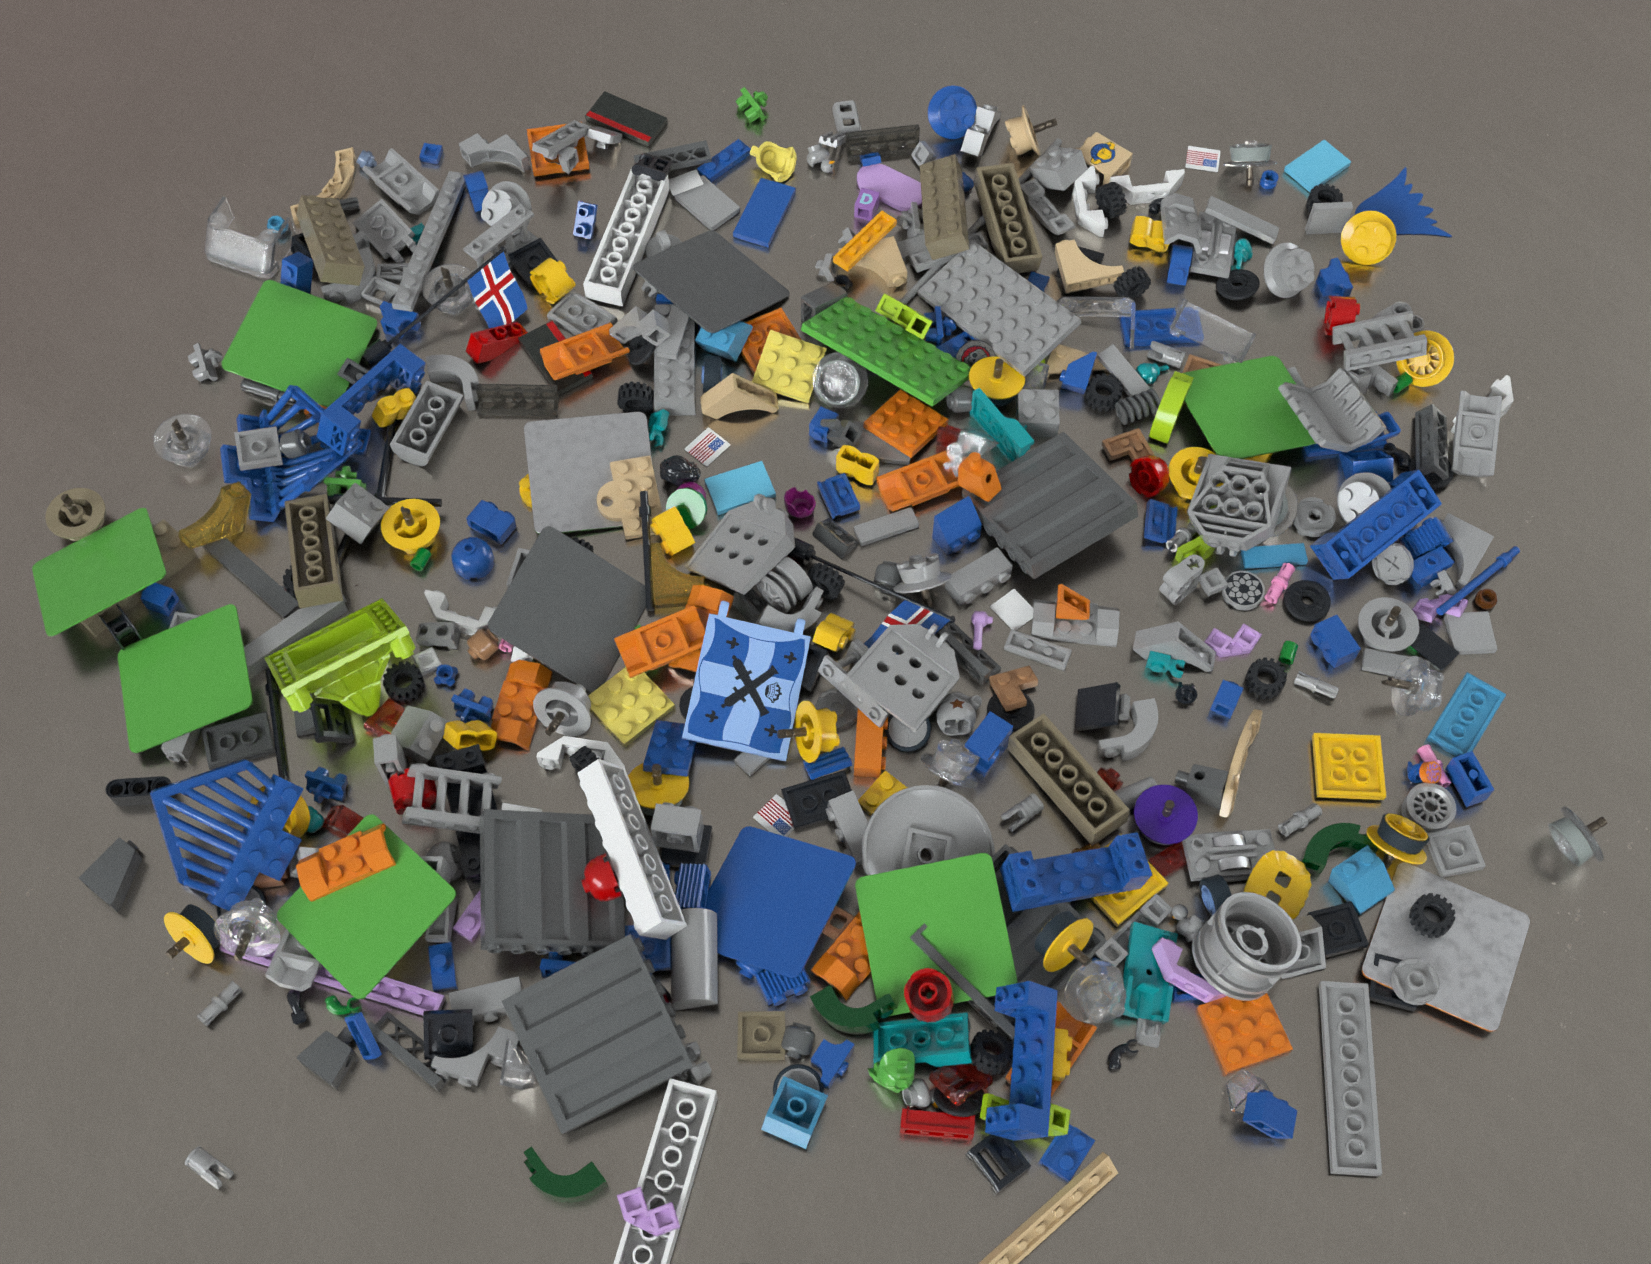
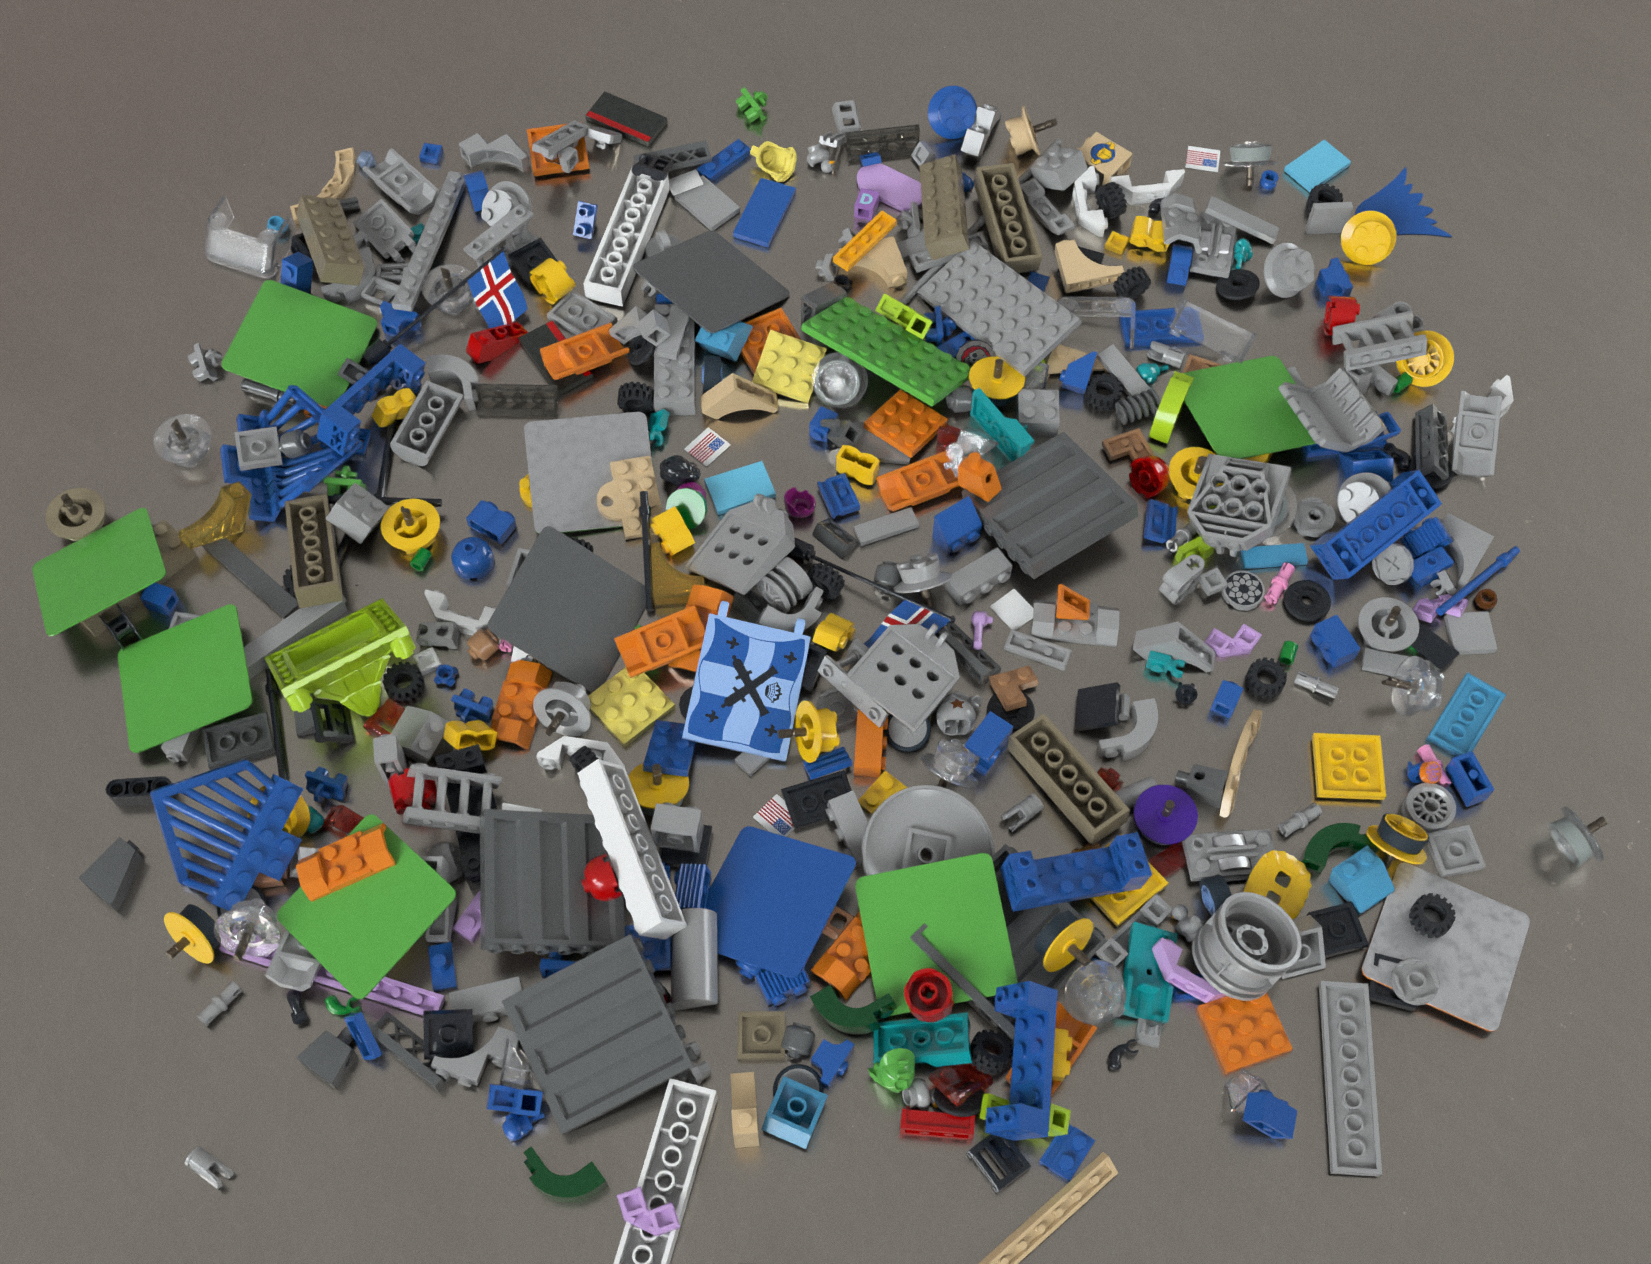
(514, 1100): none -> blue brick
(518, 1126): none -> blue piece
(744, 1110): none -> tan arch
(1117, 243): none -> yellow tile

